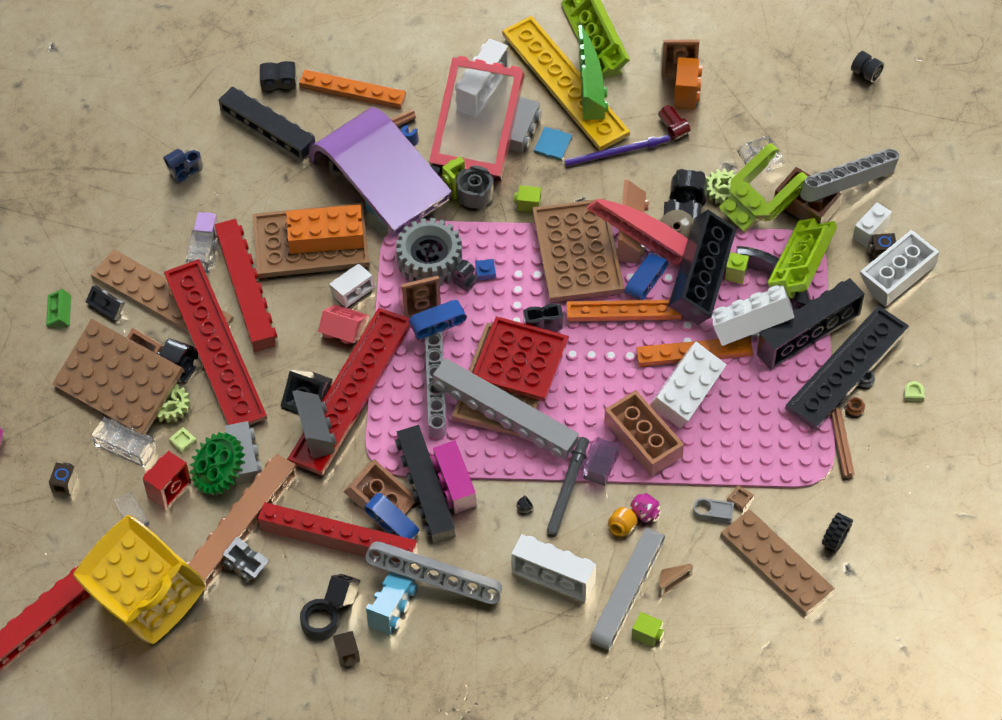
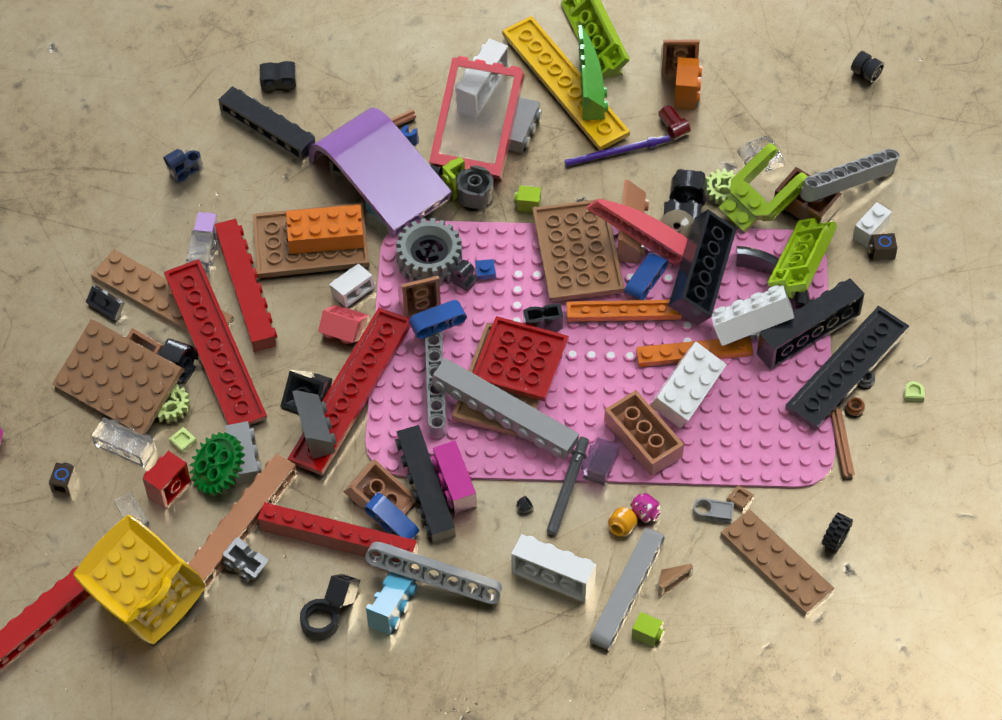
(58, 309): bright green slope -> none
(346, 649): dark brown brick -> none
(352, 88): orange plate -> none
(553, 143): dark azure piece -> none
(736, 268): lime brick -> none
(899, 267): white slope -> none

